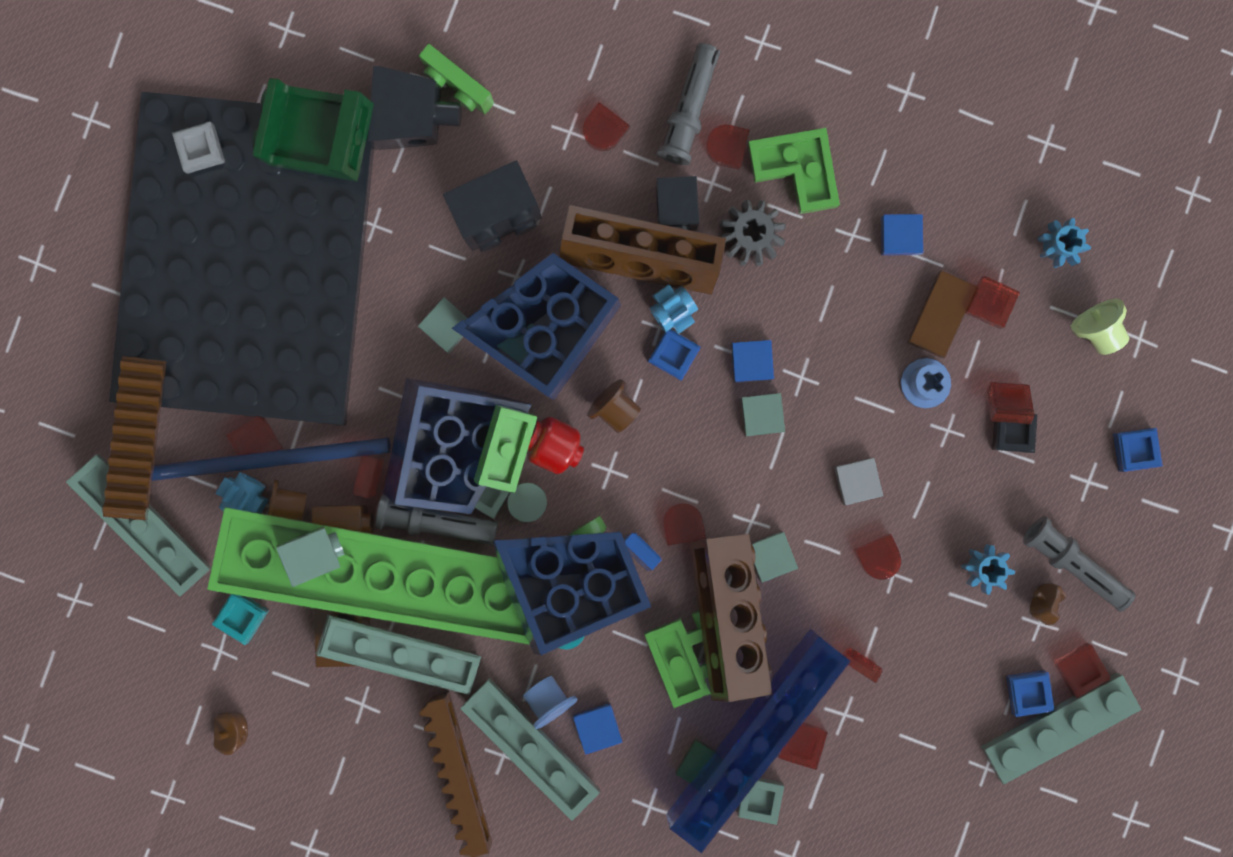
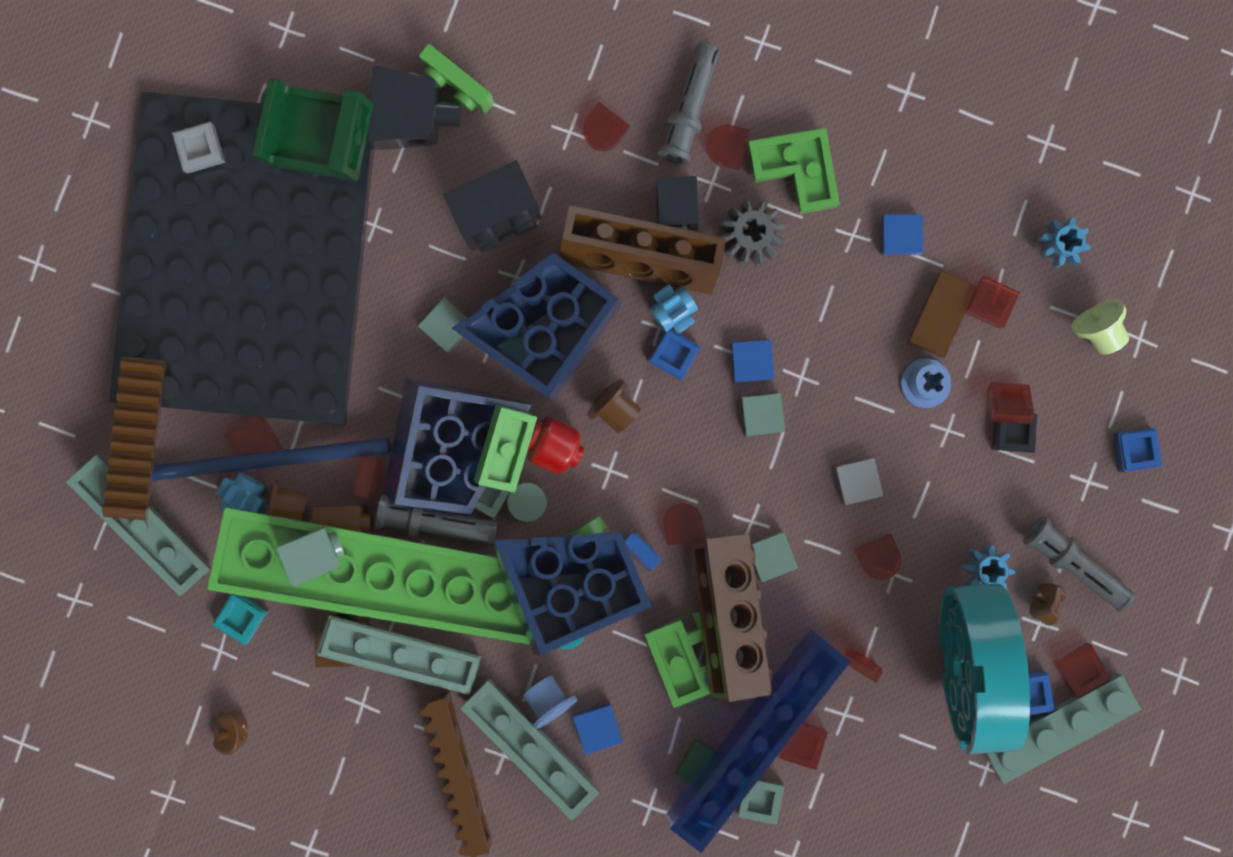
(984, 669): none -> teal brick

